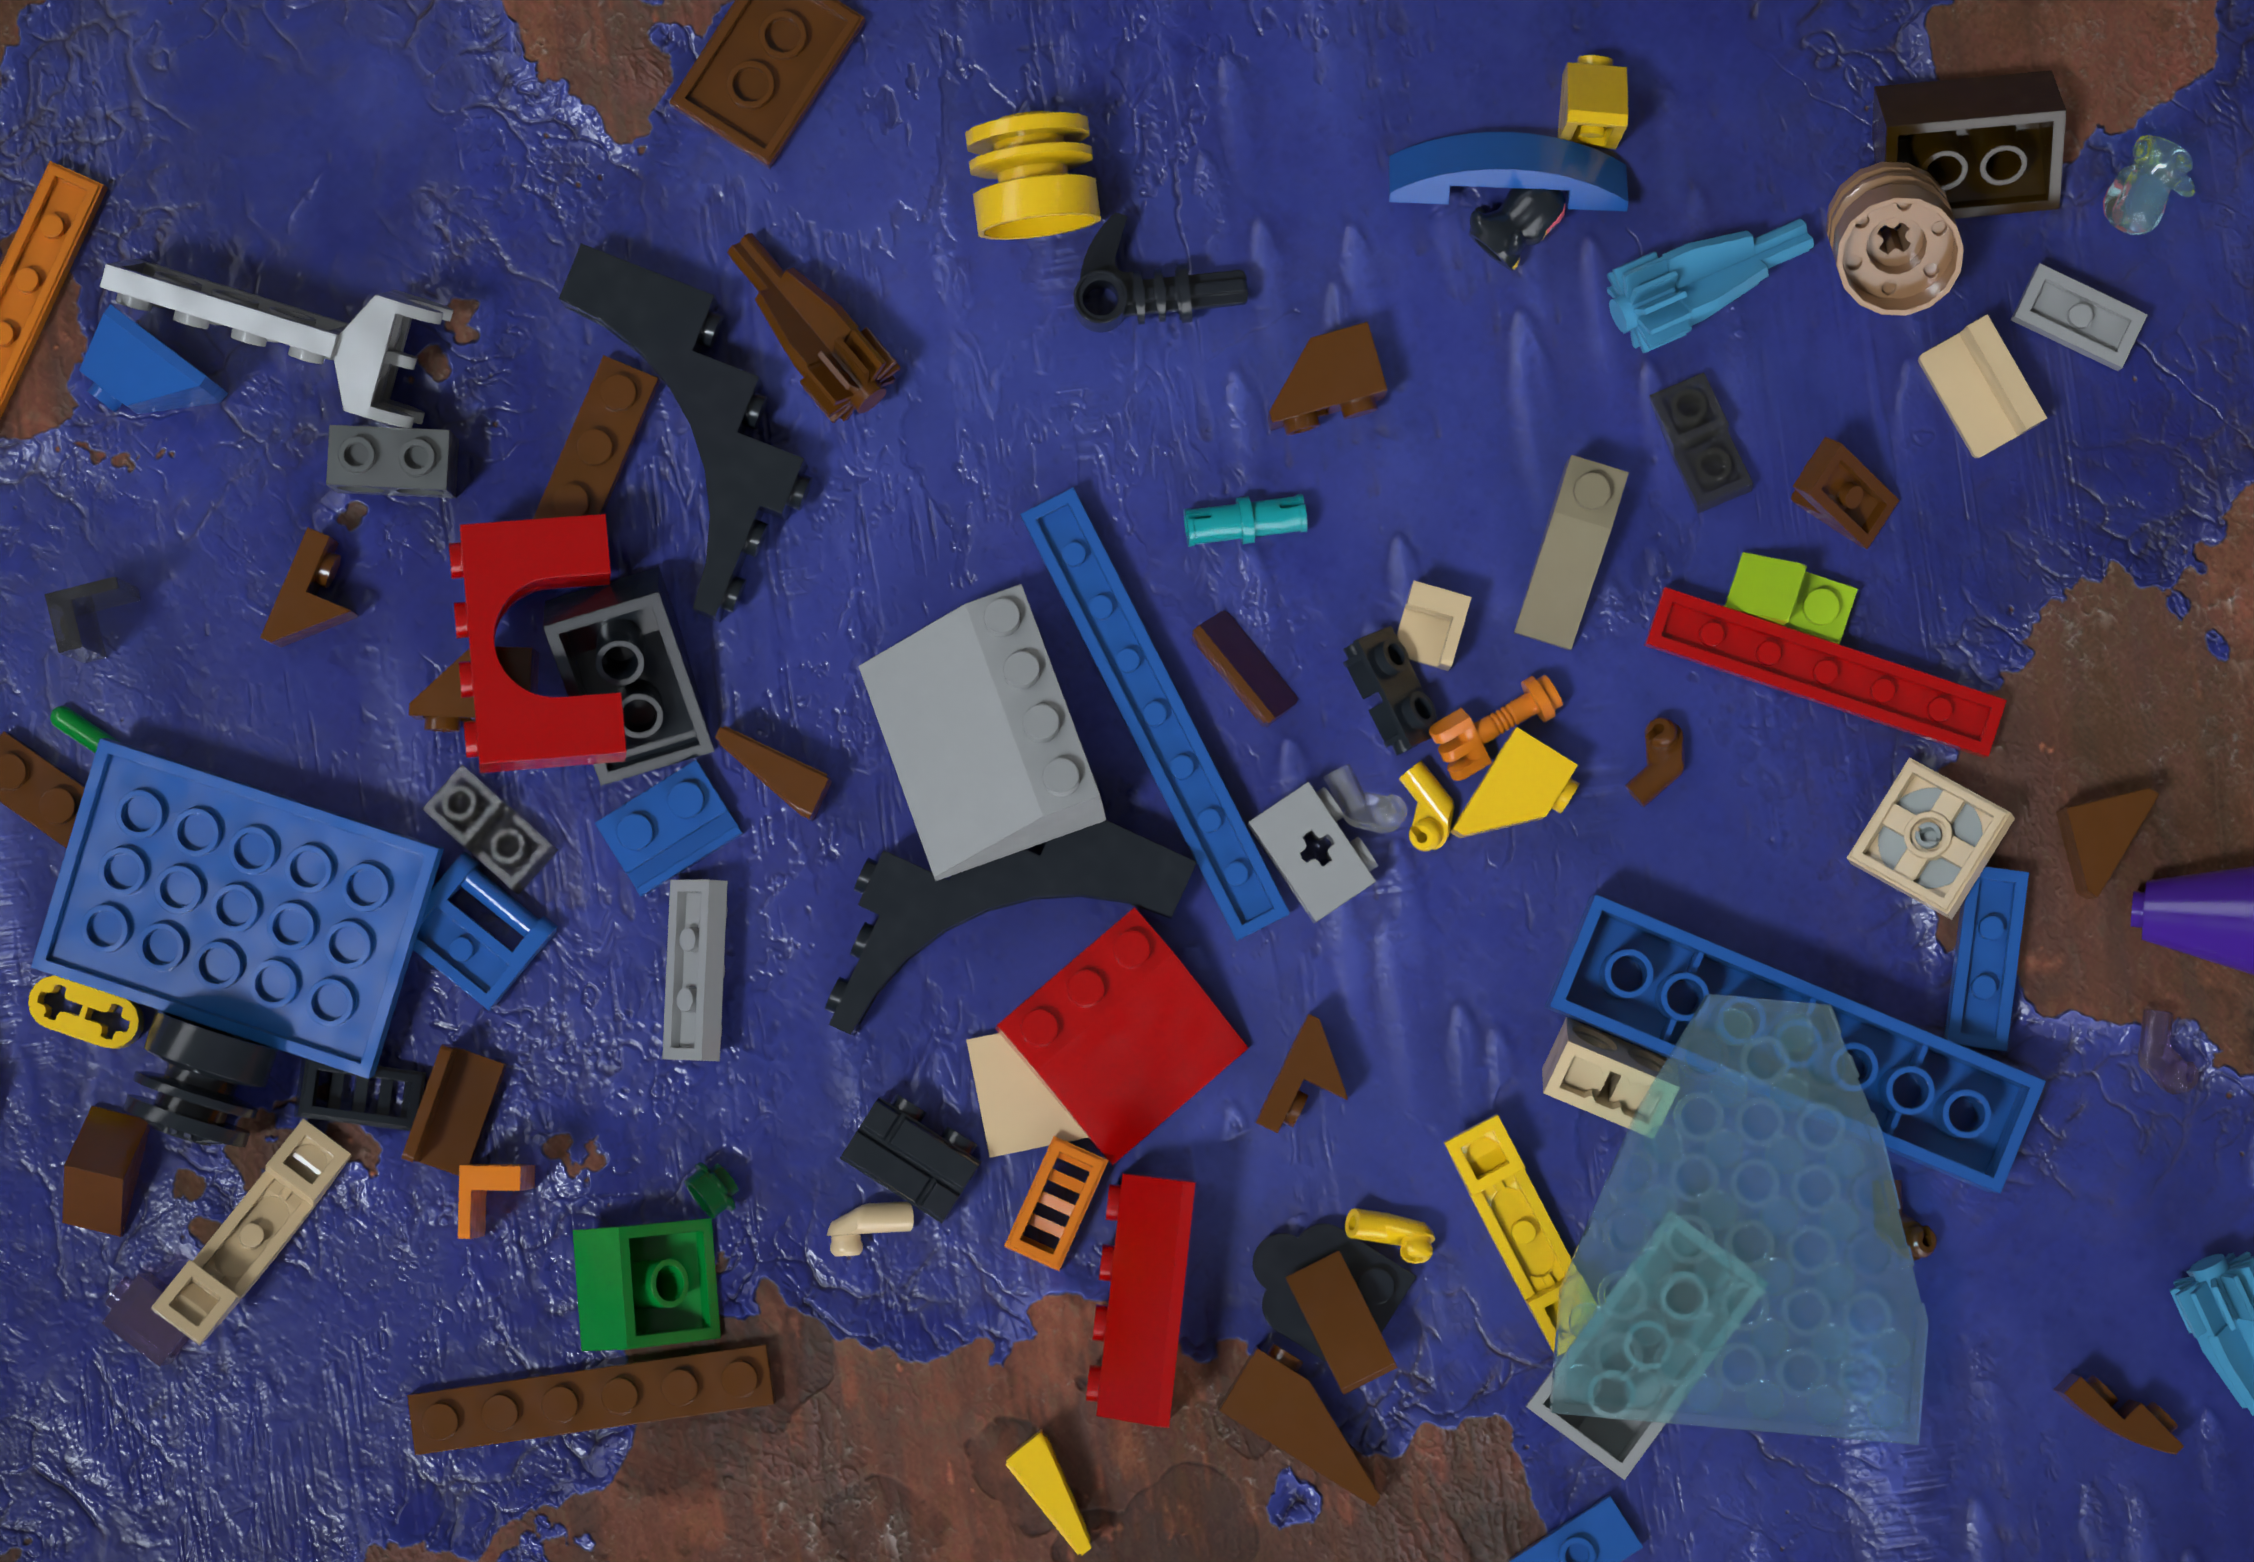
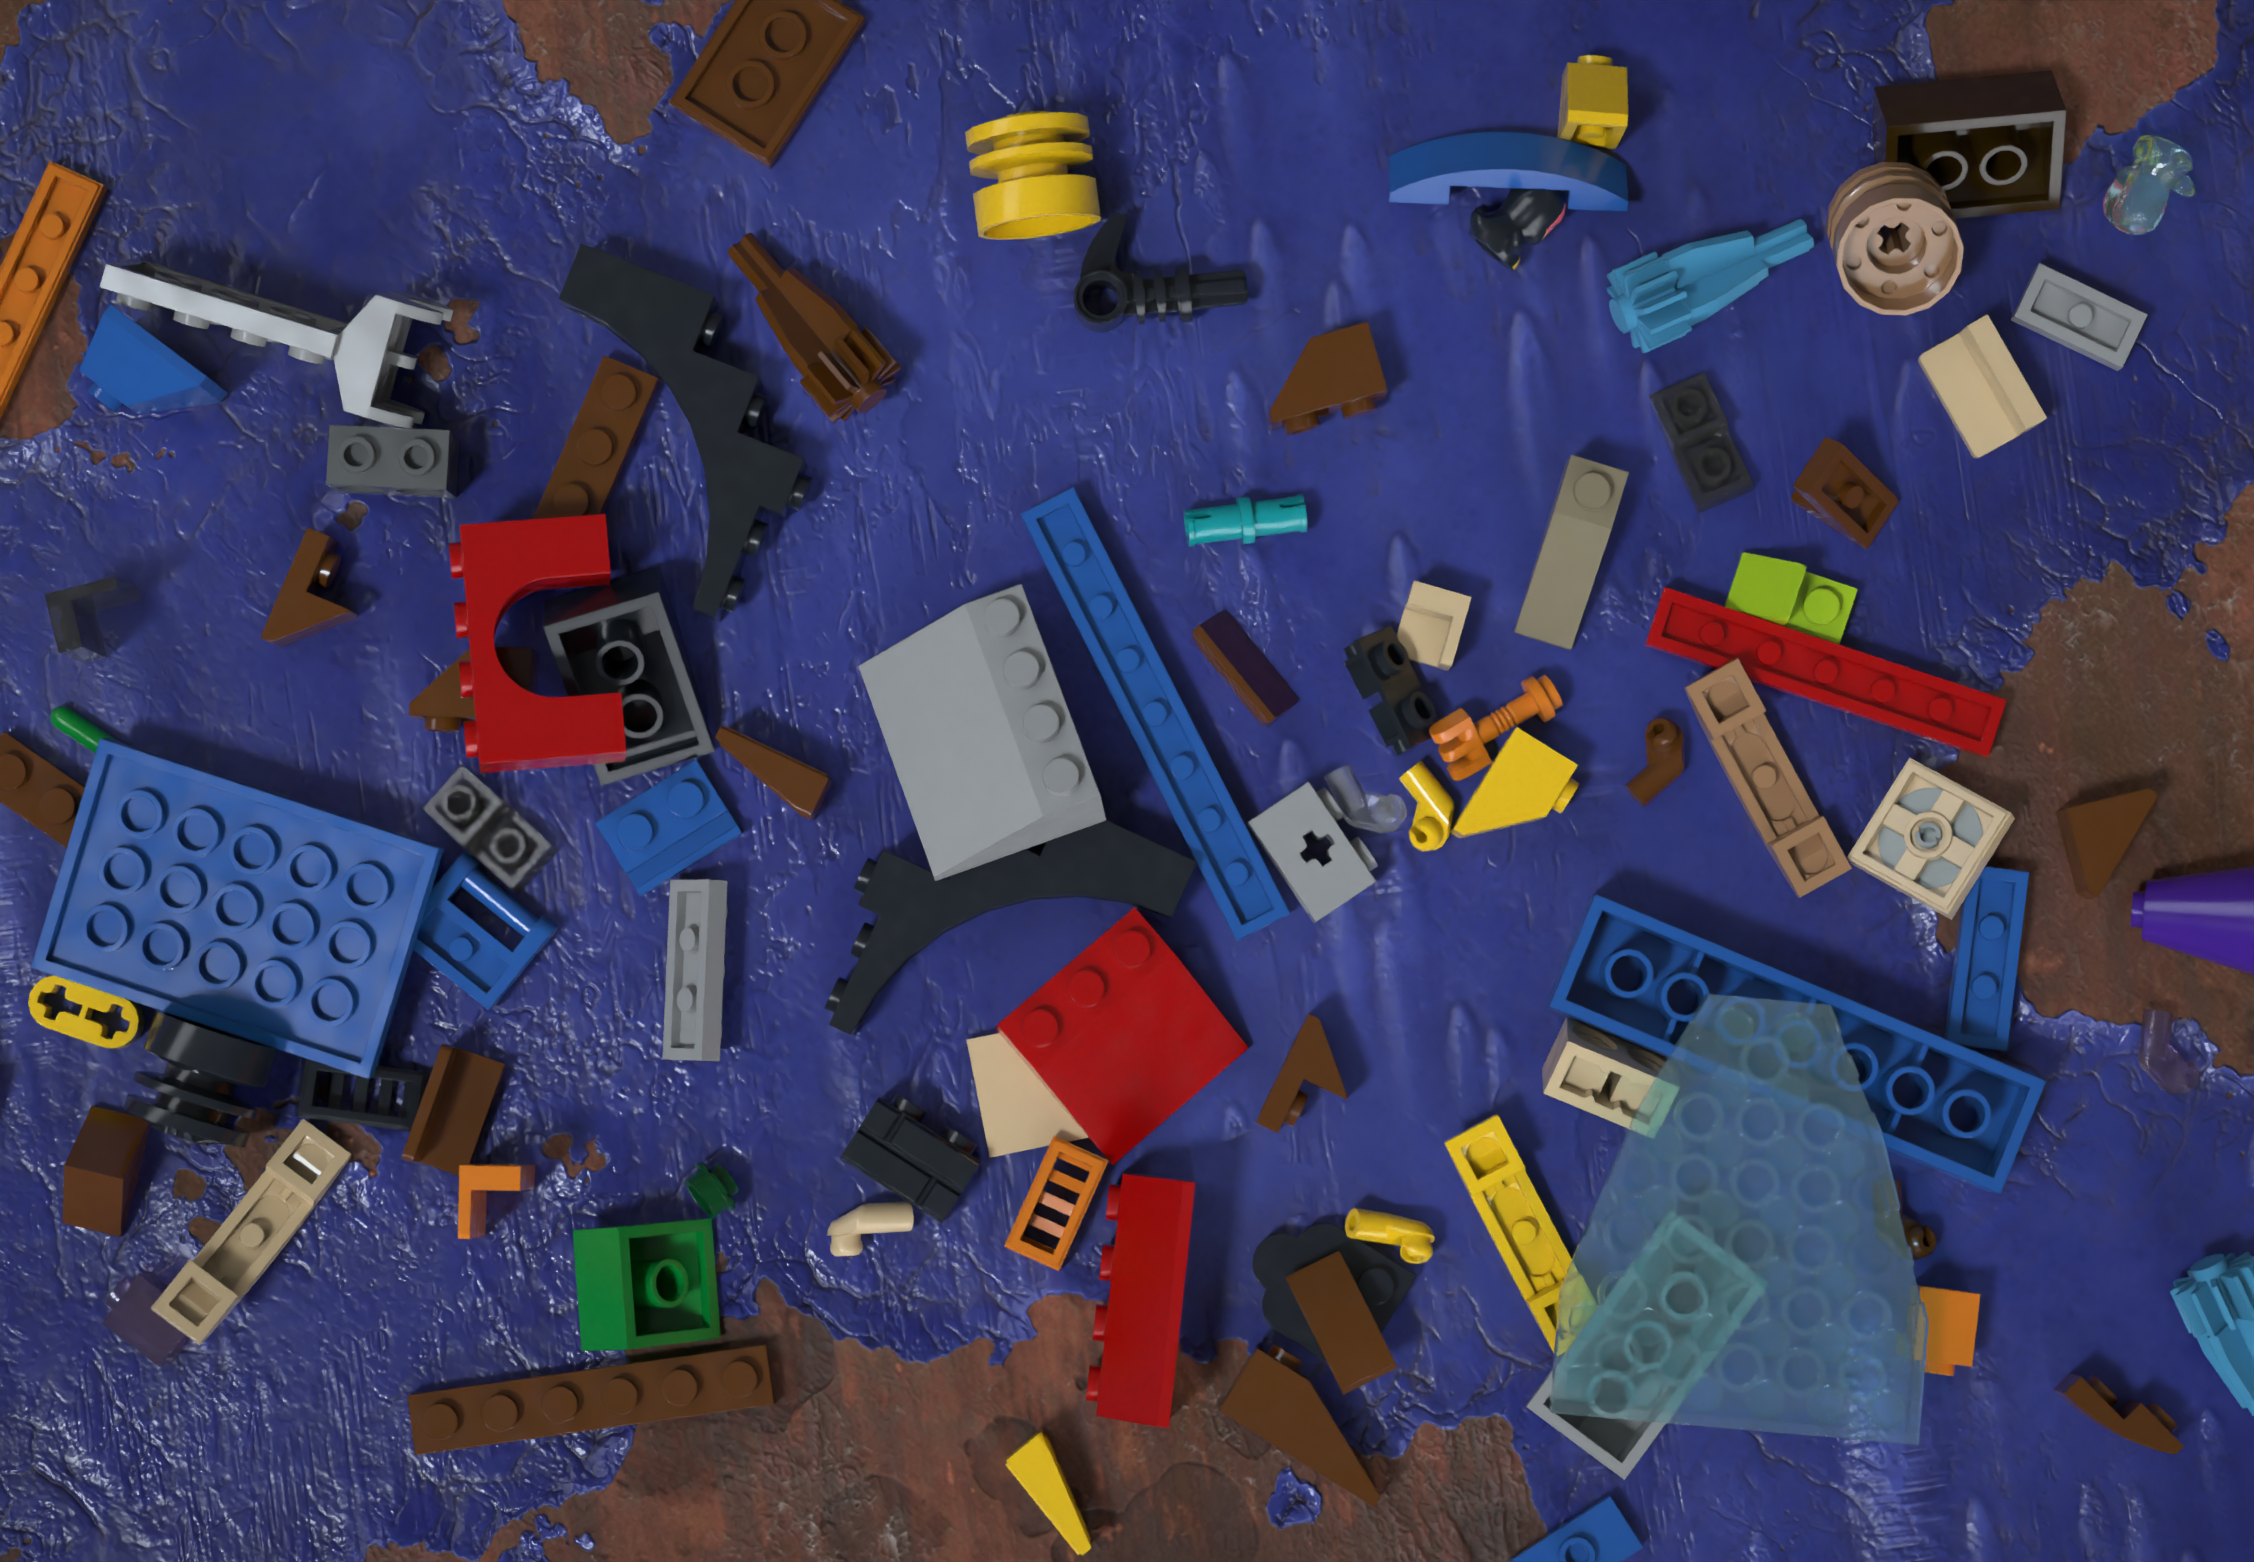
(1765, 778): none -> medium nougat slope
(1950, 1328): none -> orange brick

